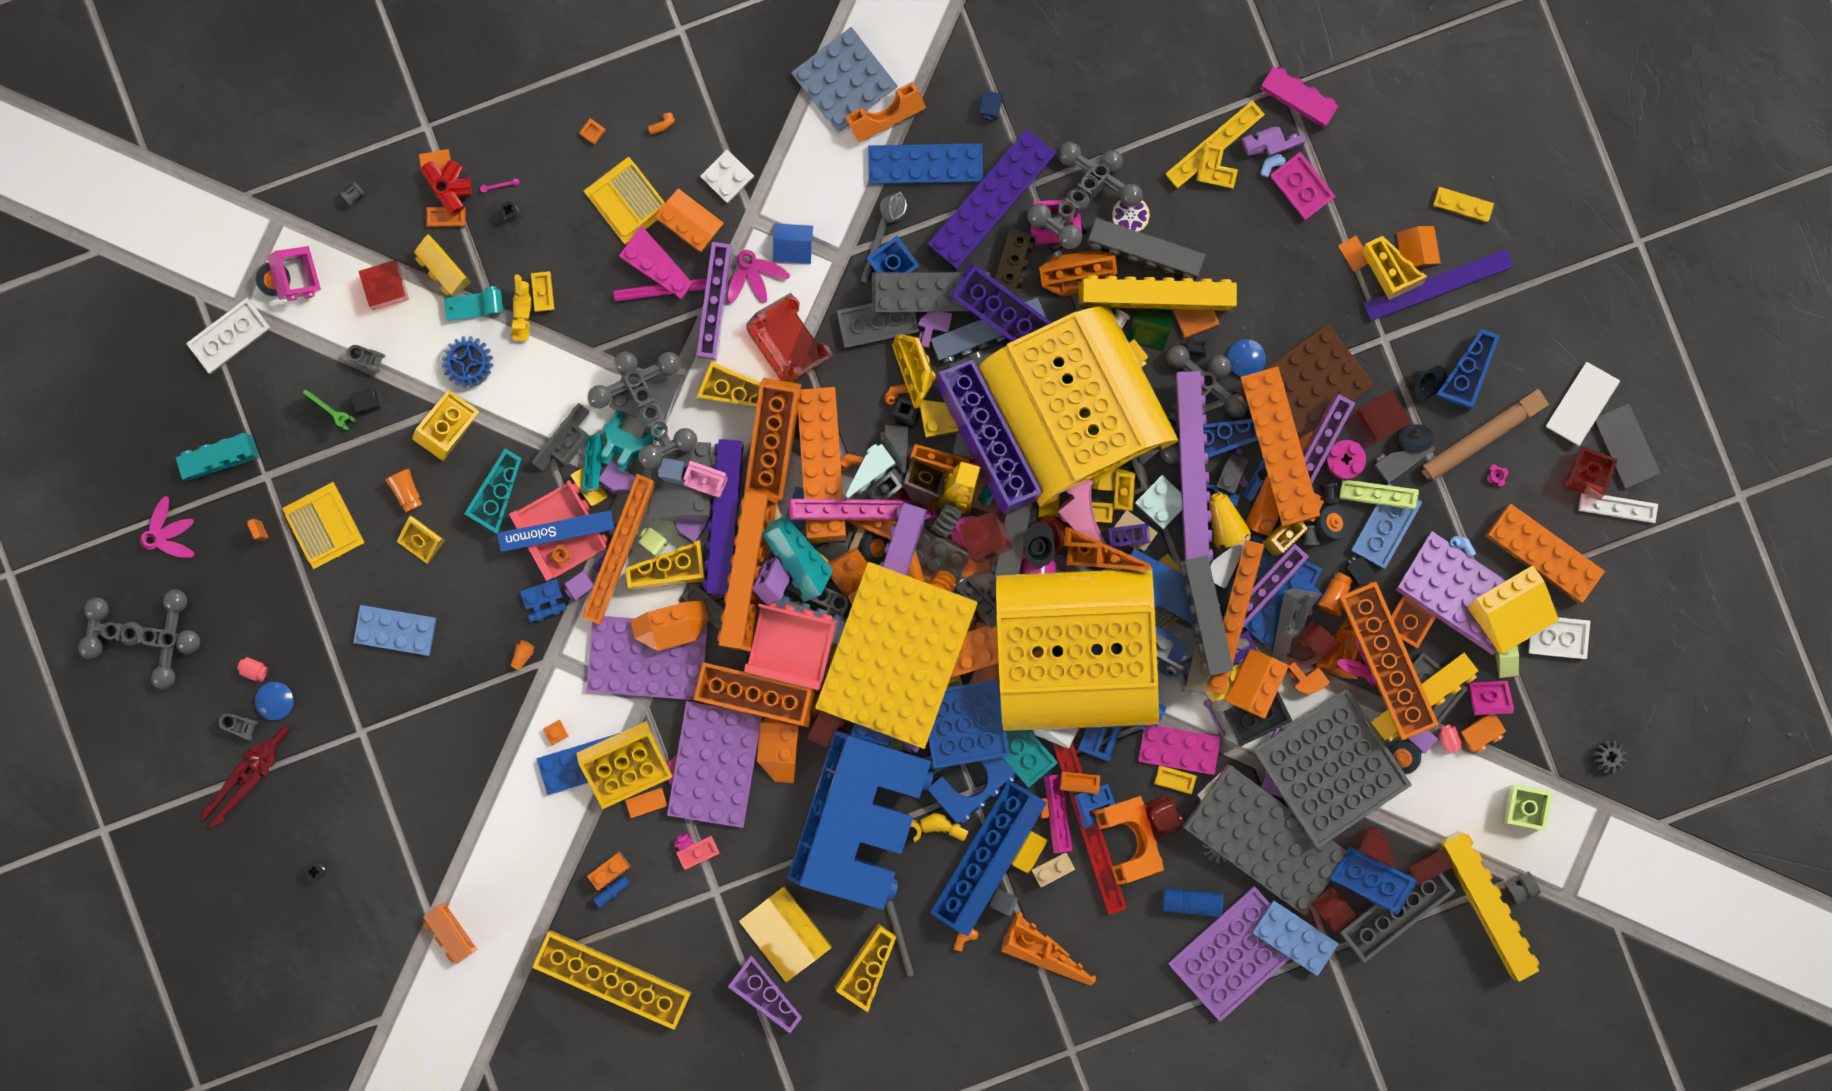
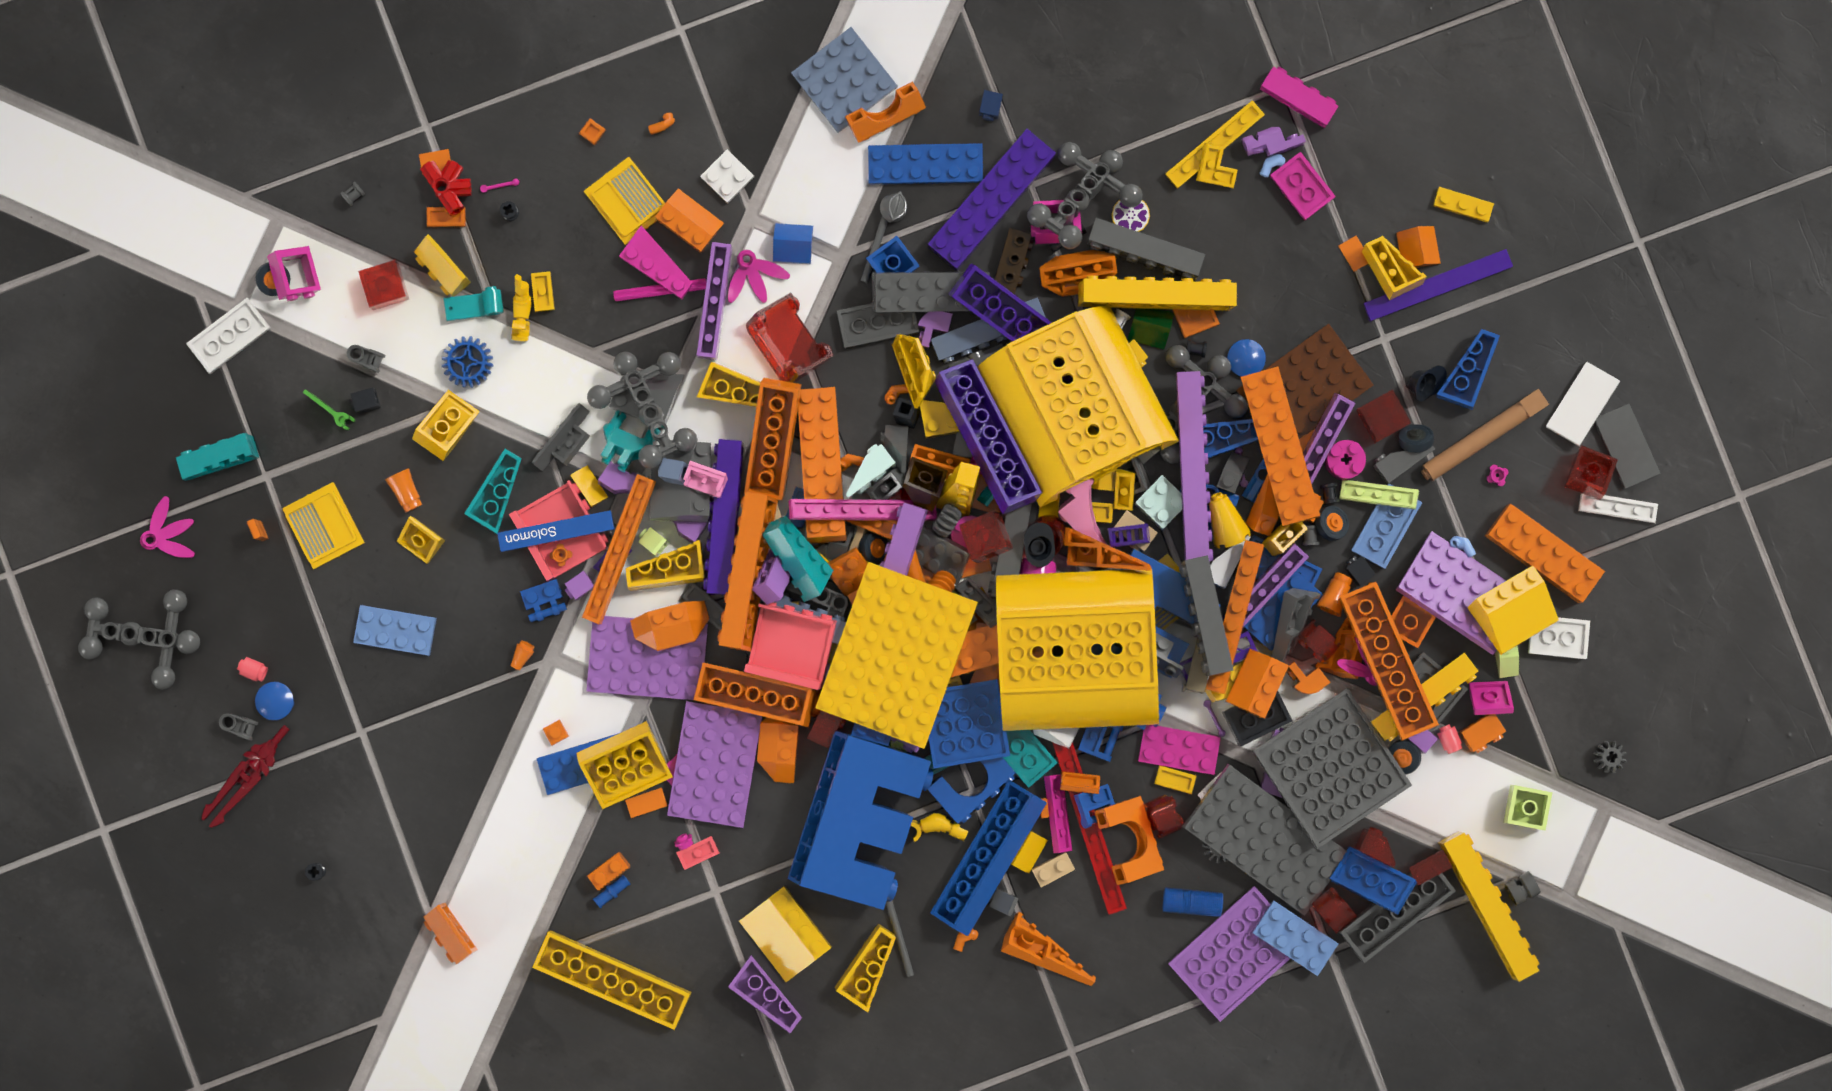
(592, 463): teal tile -> none

